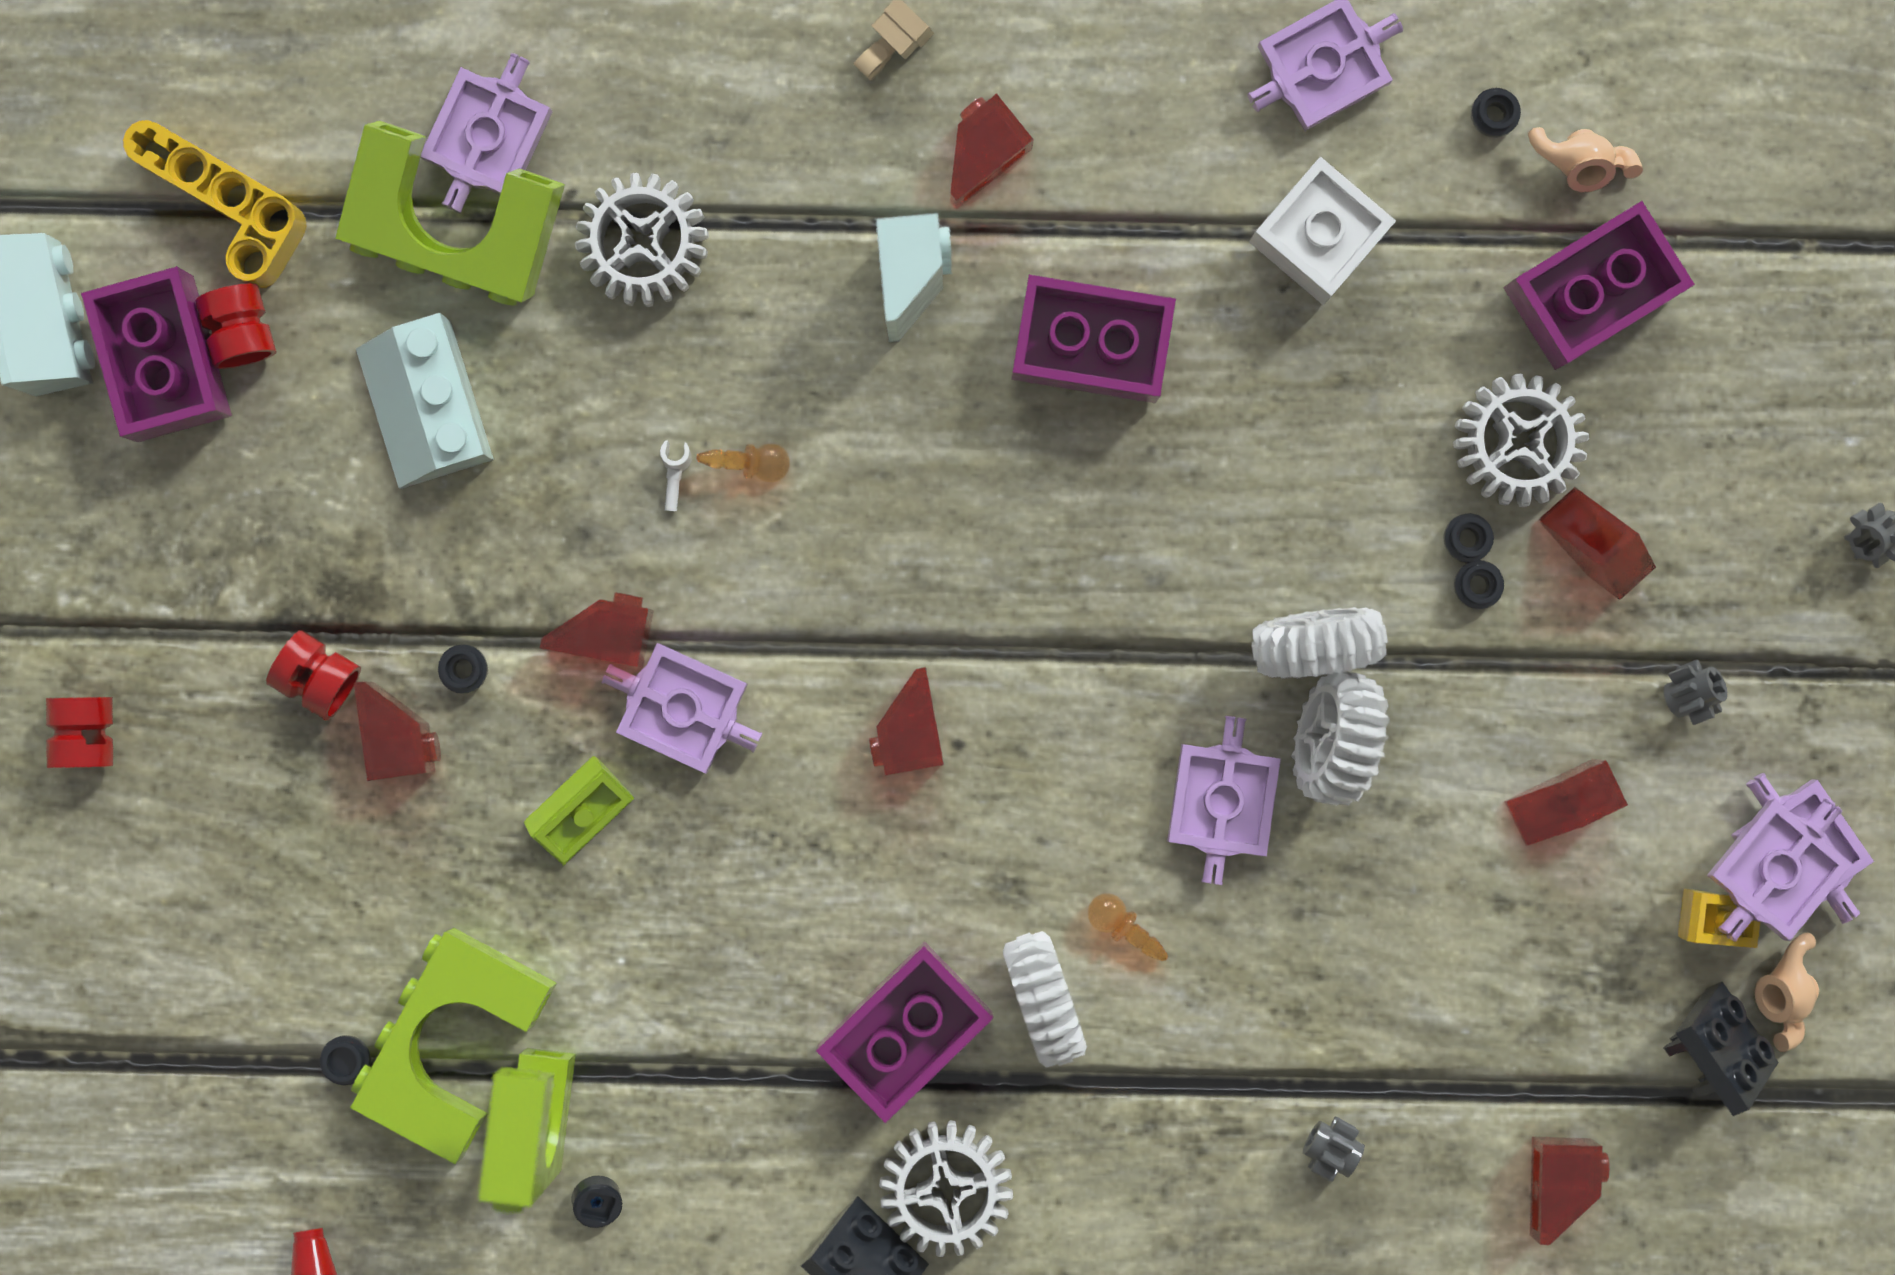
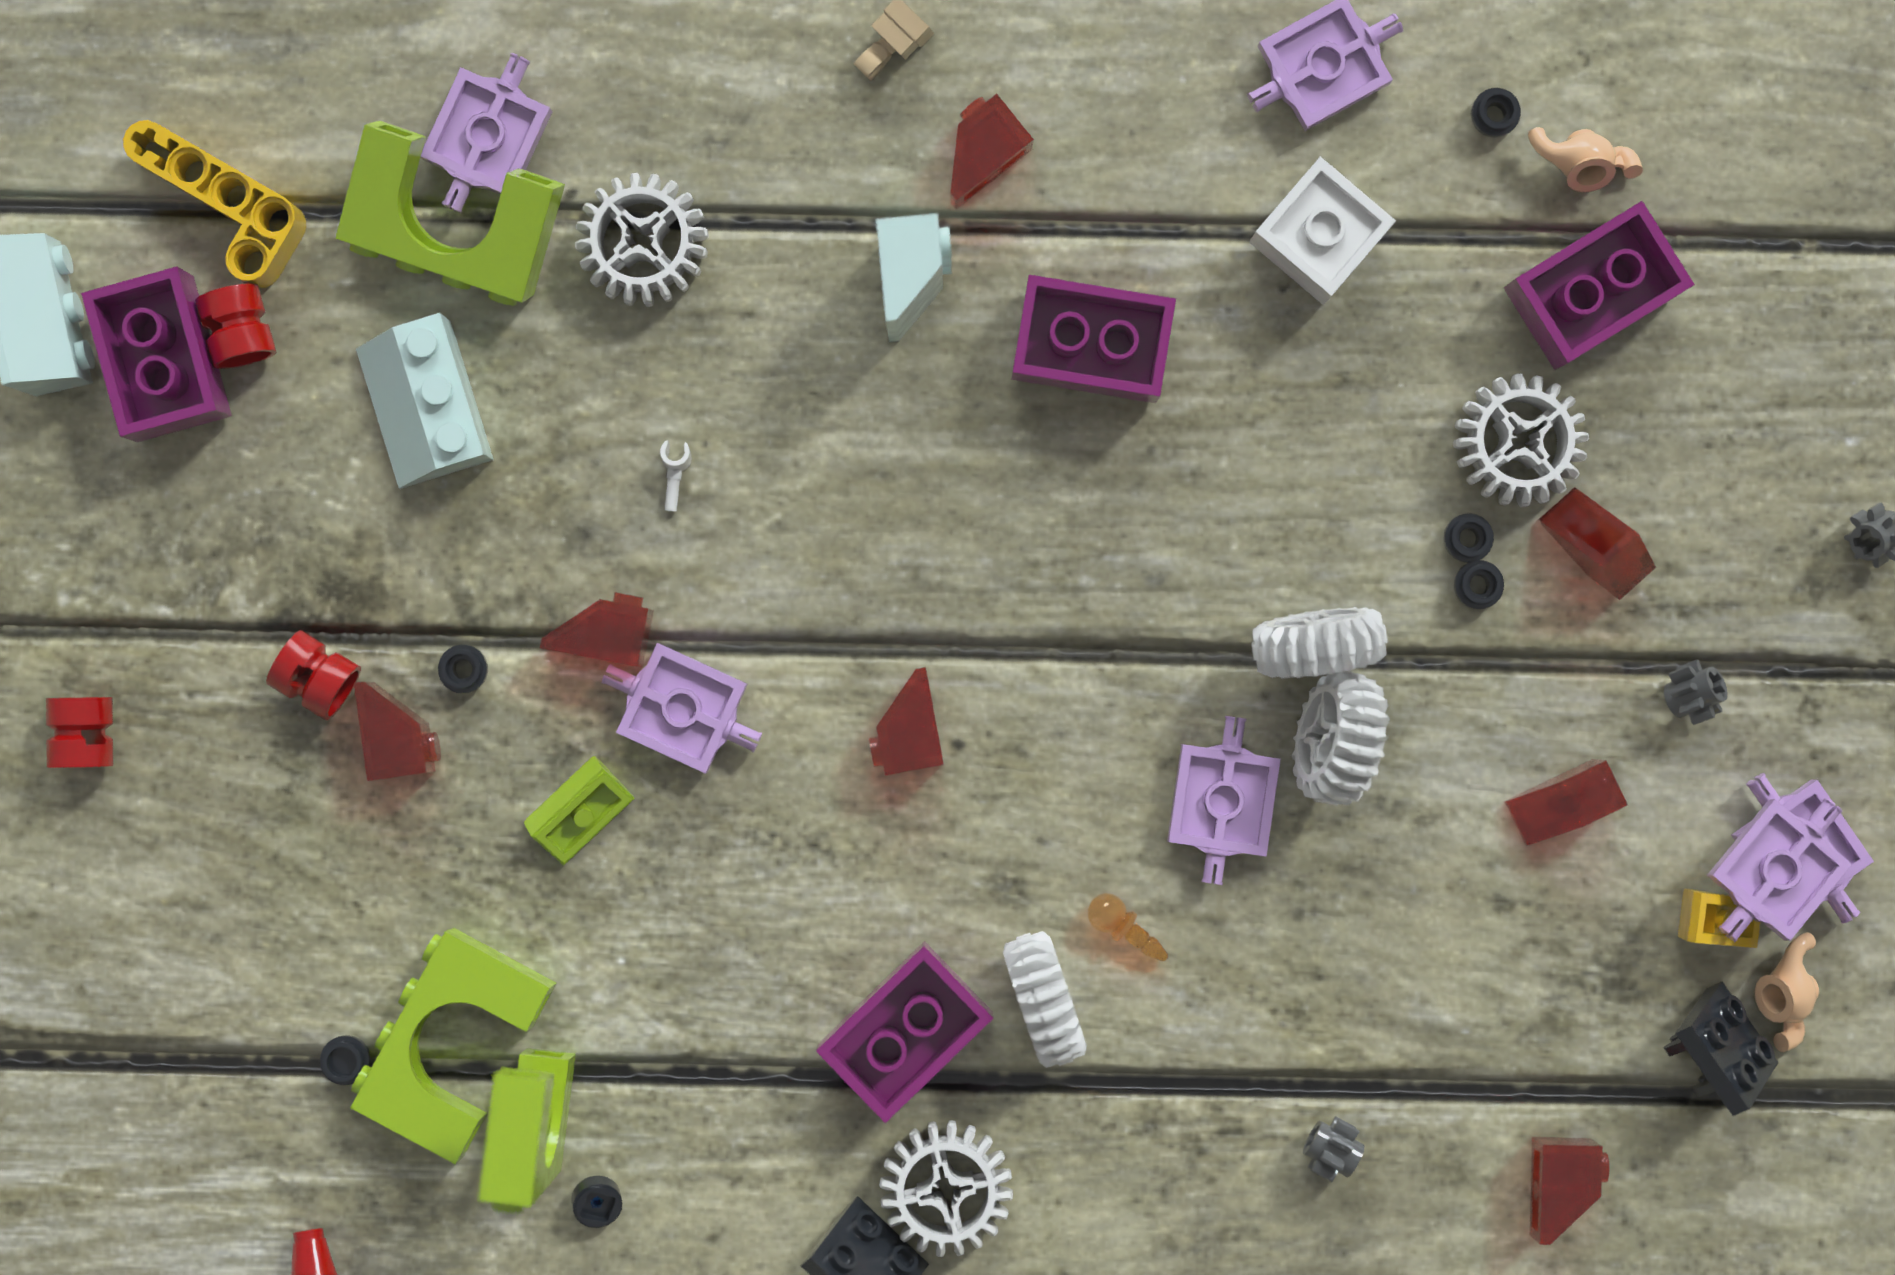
(767, 462): clear orange bar -> none

